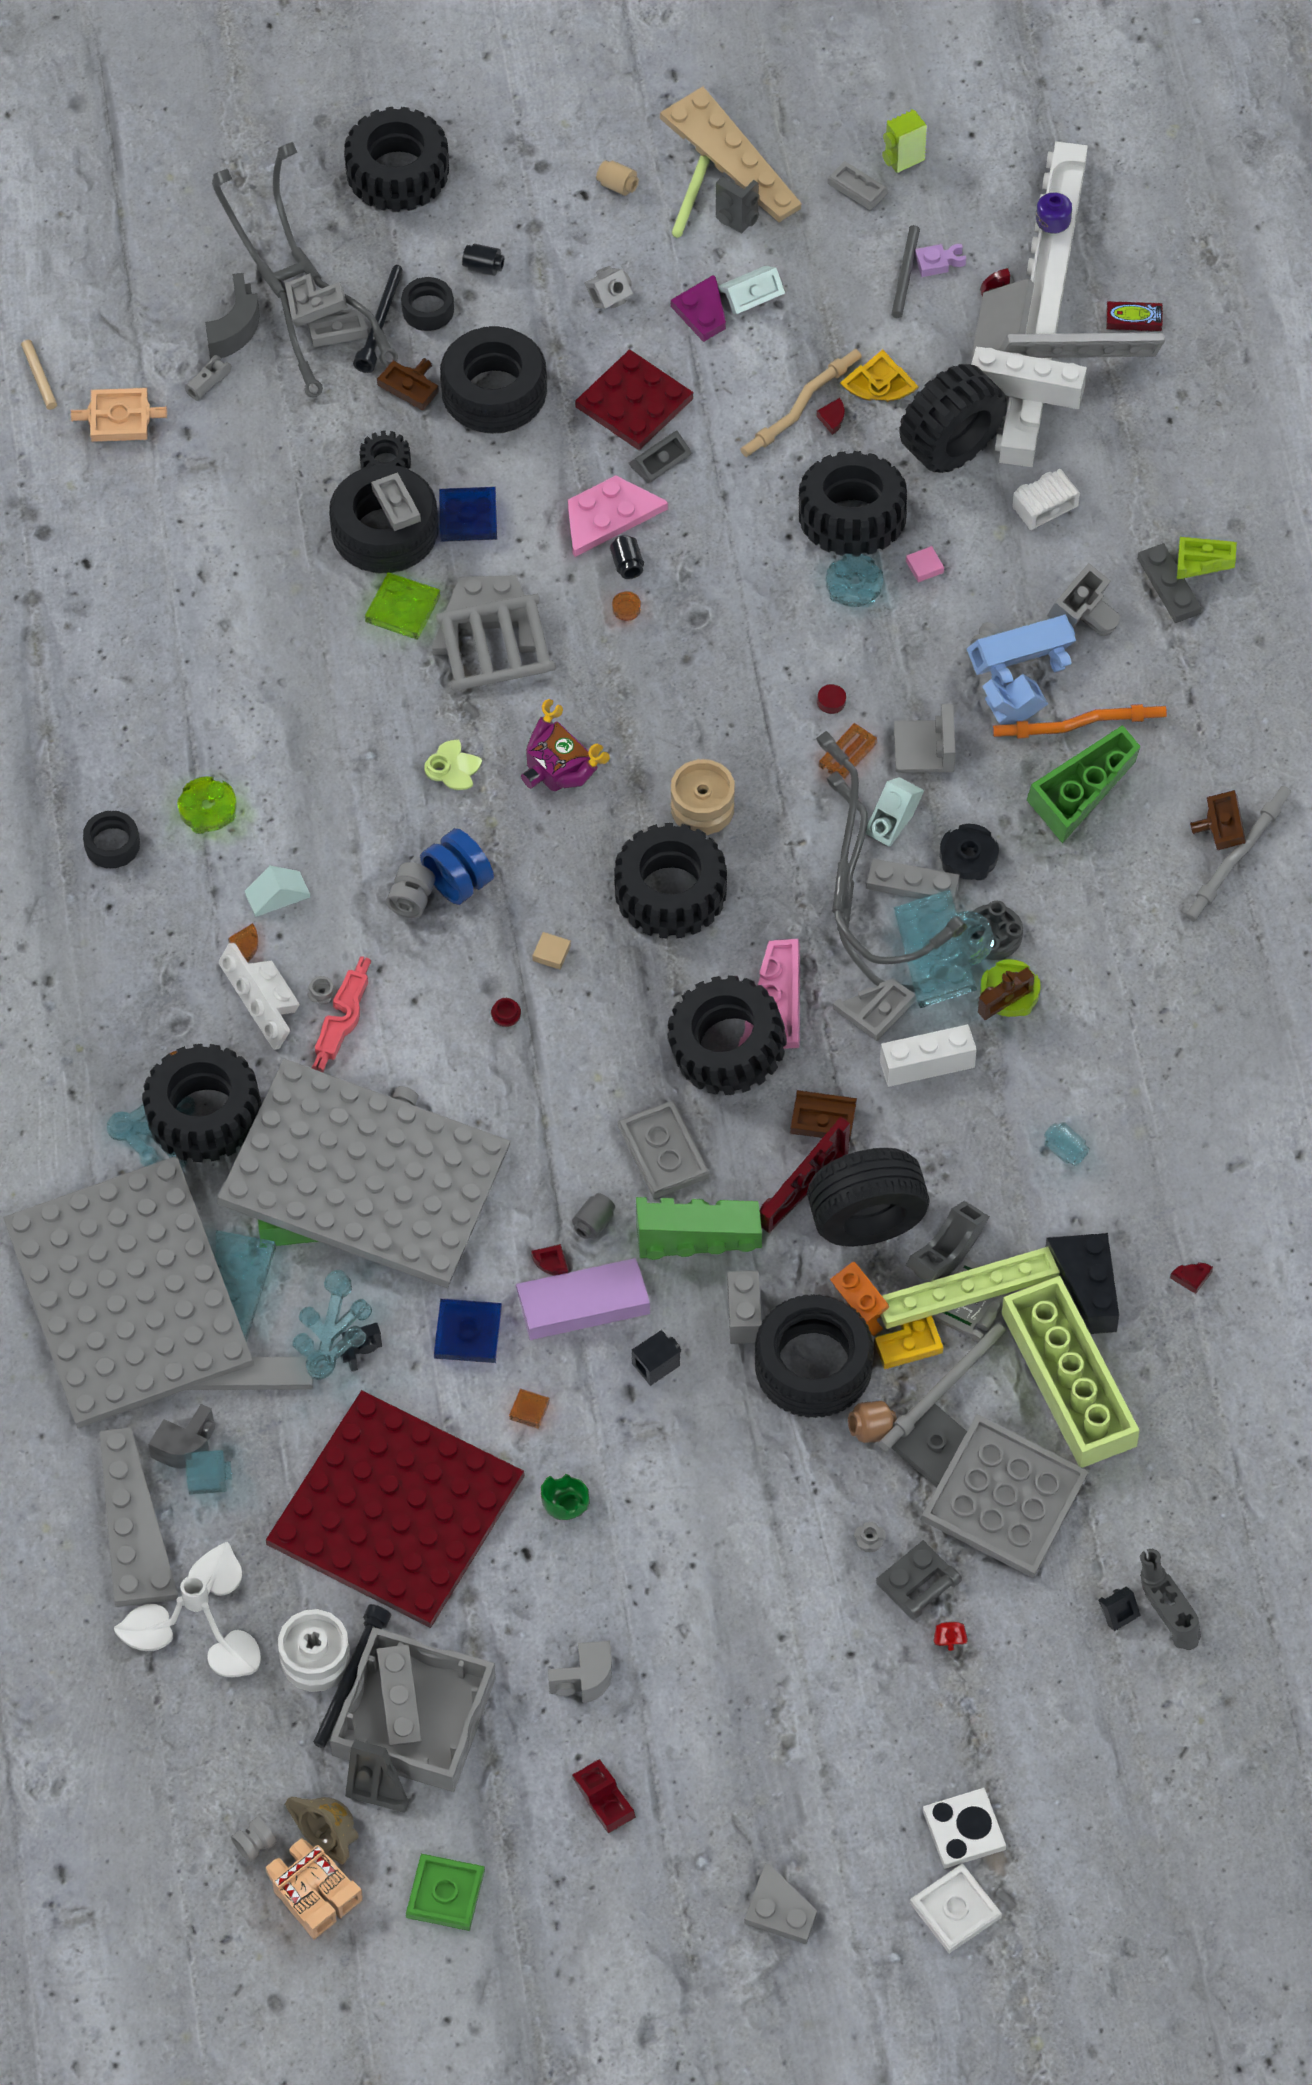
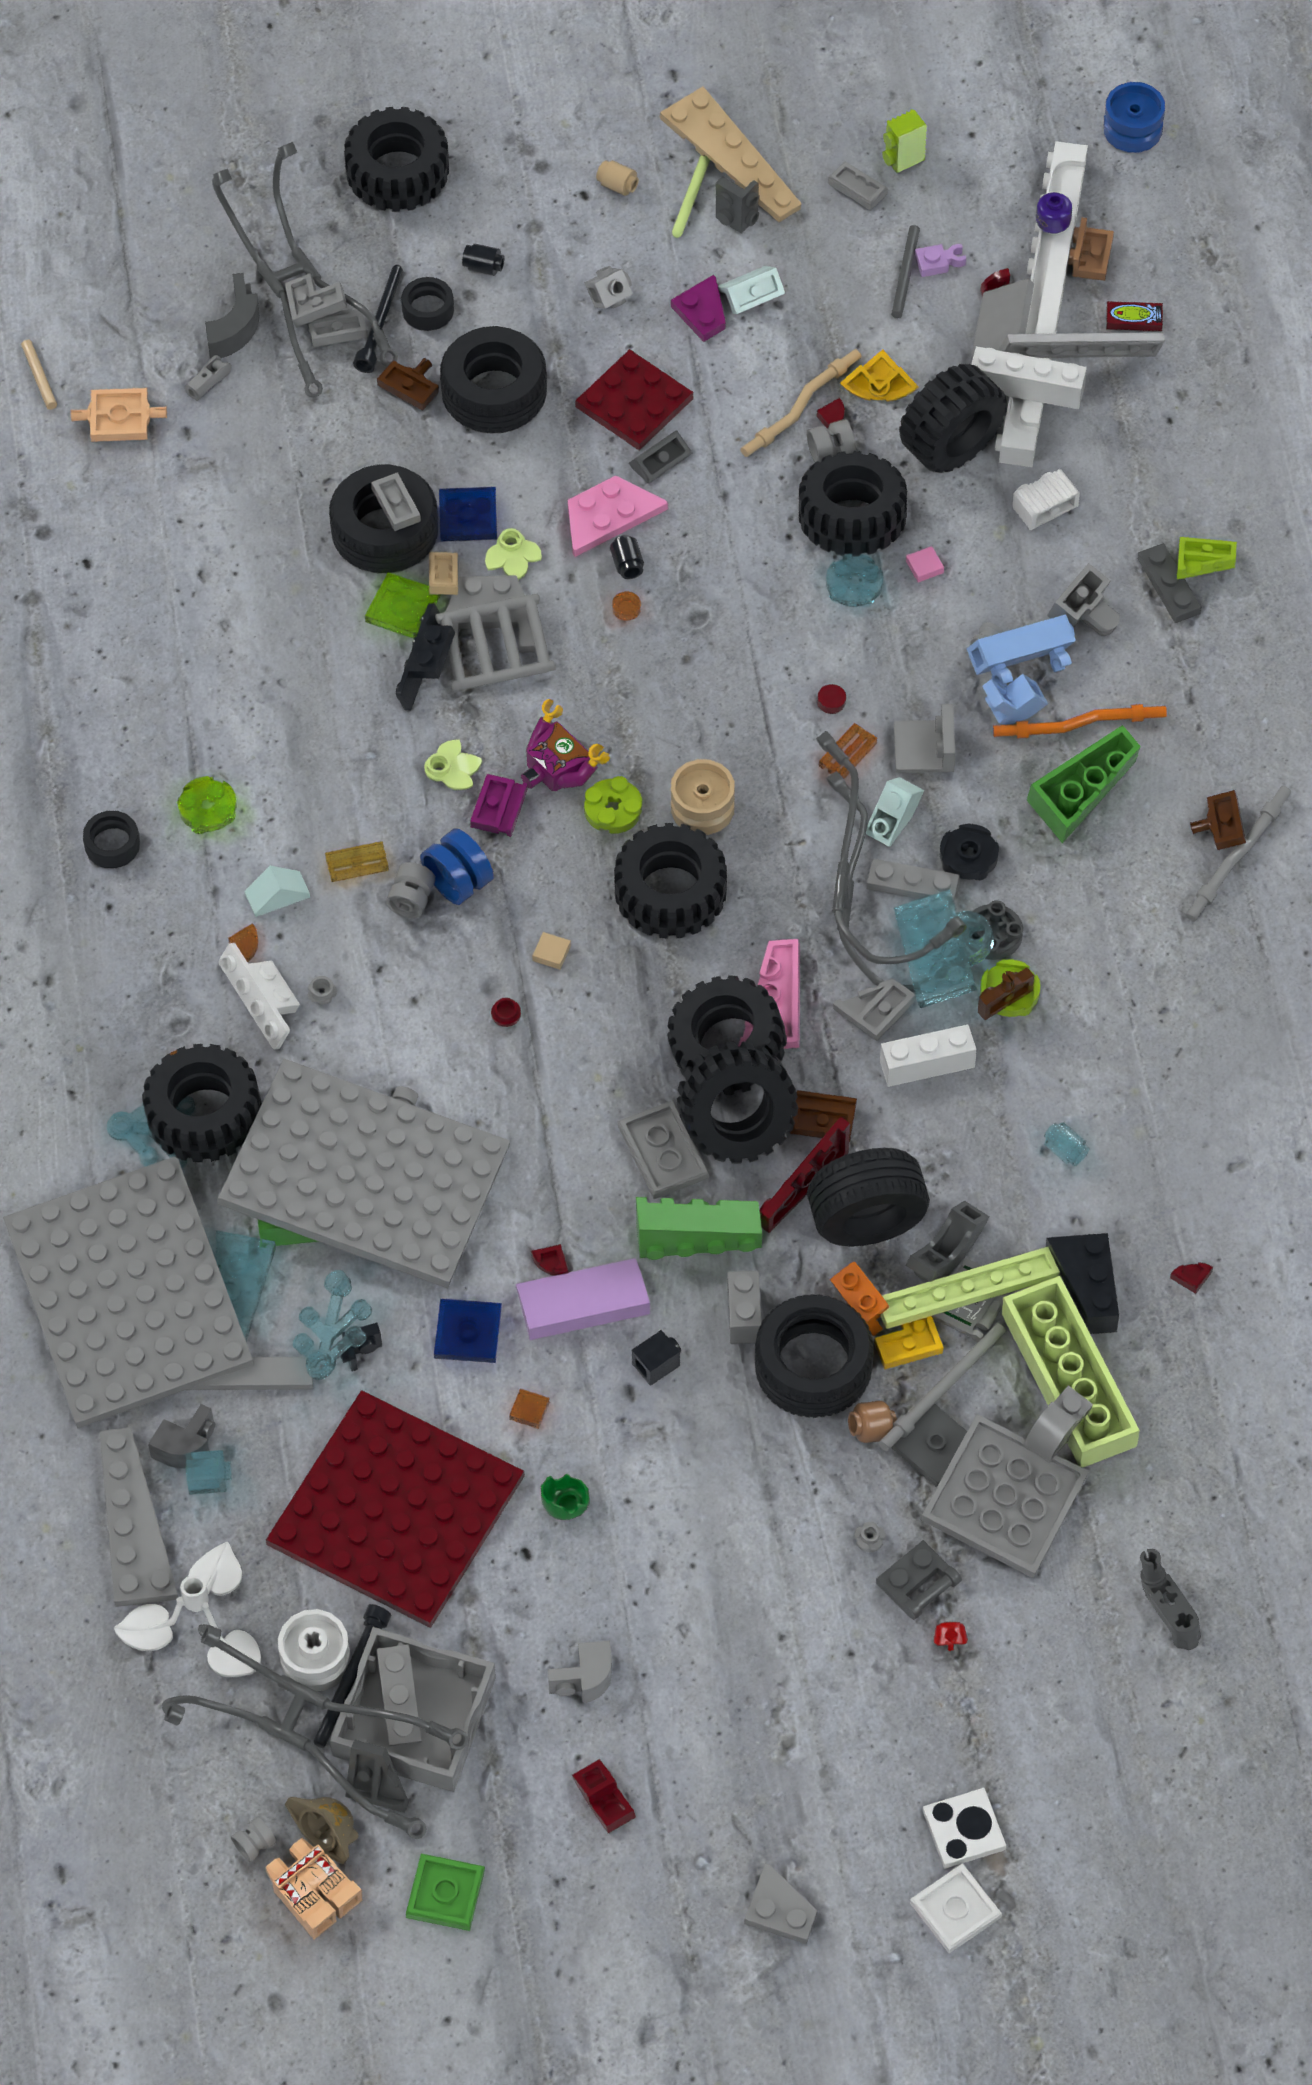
(211, 1637): none -> dark grey bar
(336, 1027): coral piece -> none
(356, 857): none -> clear yellow tile
(385, 444): black tyre -> none
(426, 657): none -> black bracket
(443, 573): none -> tan plate
(498, 805): none -> magenta plate
(513, 557): none -> yellowish green plate
(593, 1216): flat silver brick -> none
(608, 791): none -> lime plate
(753, 1134): none -> black tyre
(821, 442): none -> light grey wheel
(1057, 1423): none -> light grey brick
(1091, 253): none -> medium nougat bracket
(1119, 1608): black tile -> none
(1134, 117): none -> blue wheel

